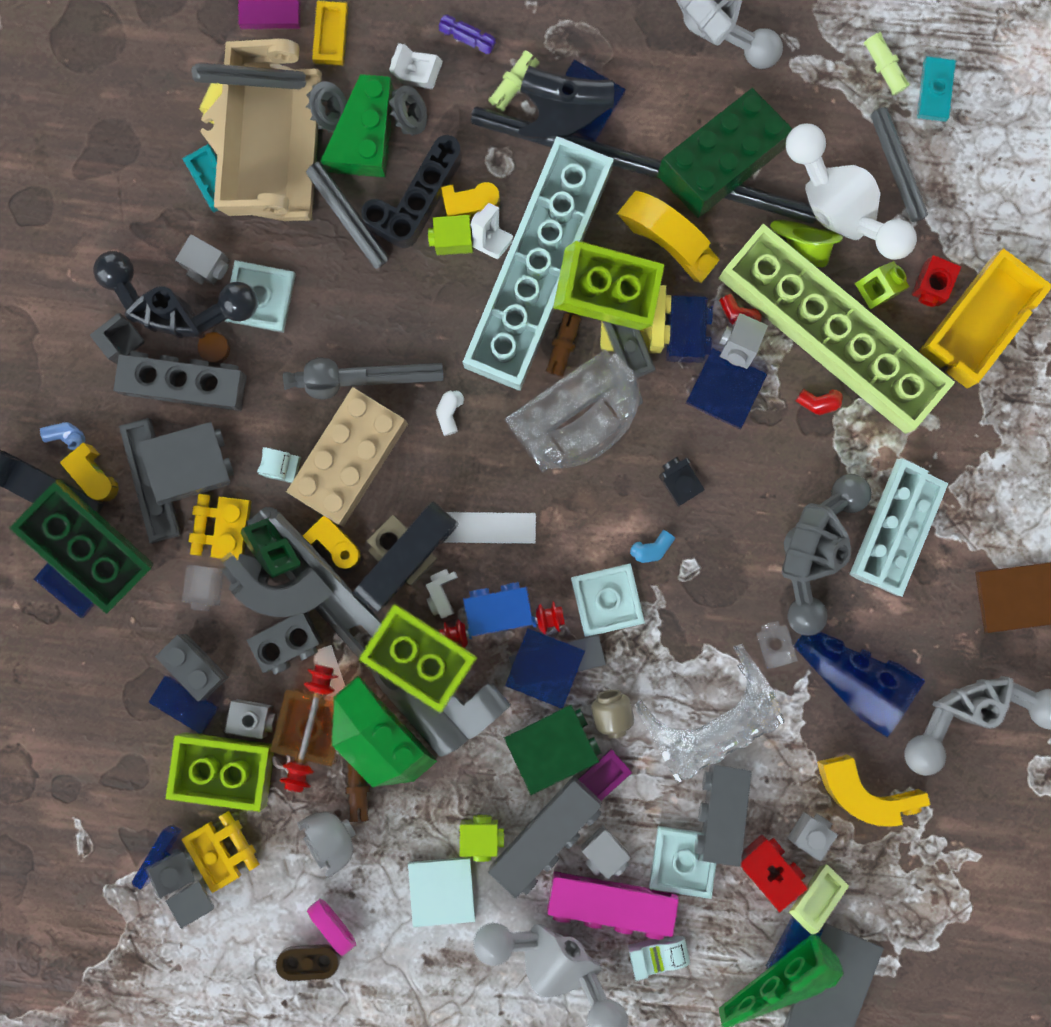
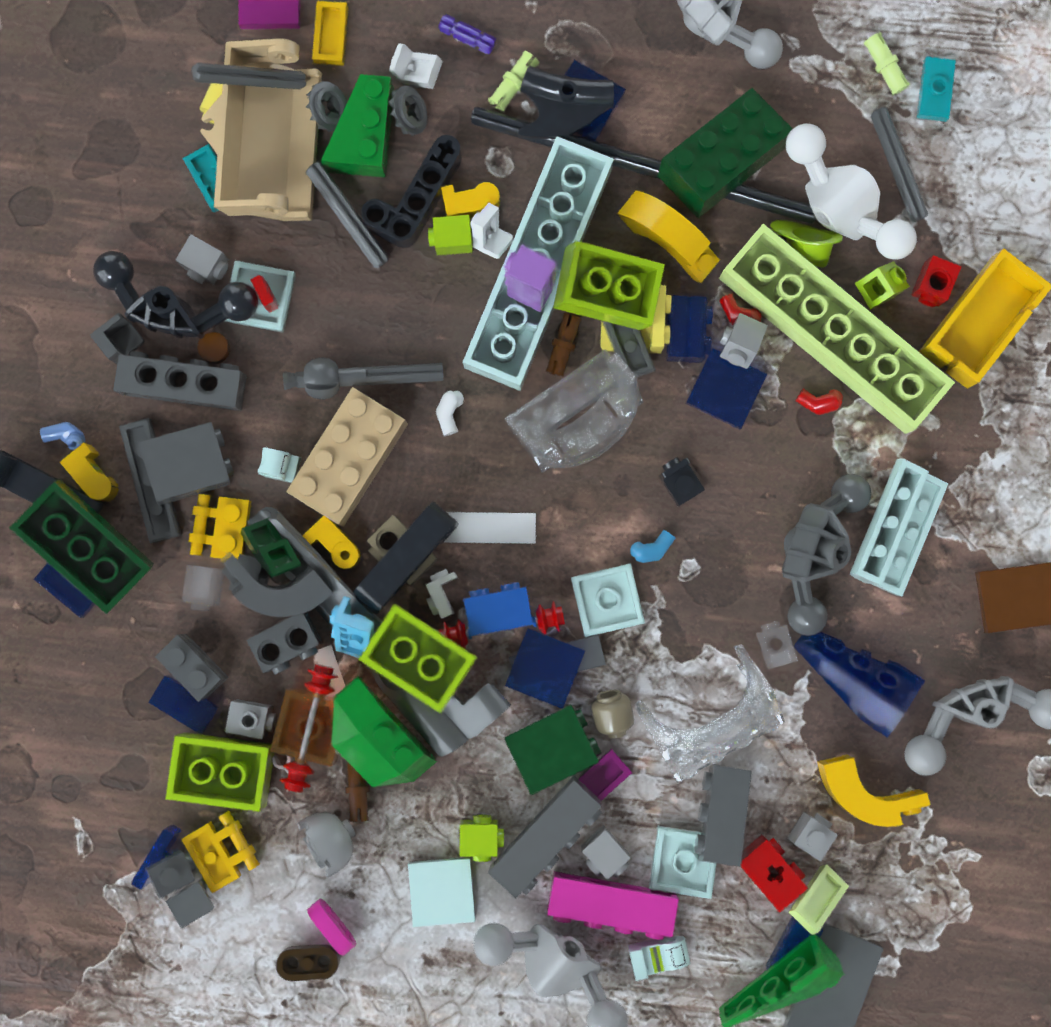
(265, 293): none -> red tile
(350, 632): none -> medium azure bracket
(530, 277): none -> medium lavender brick

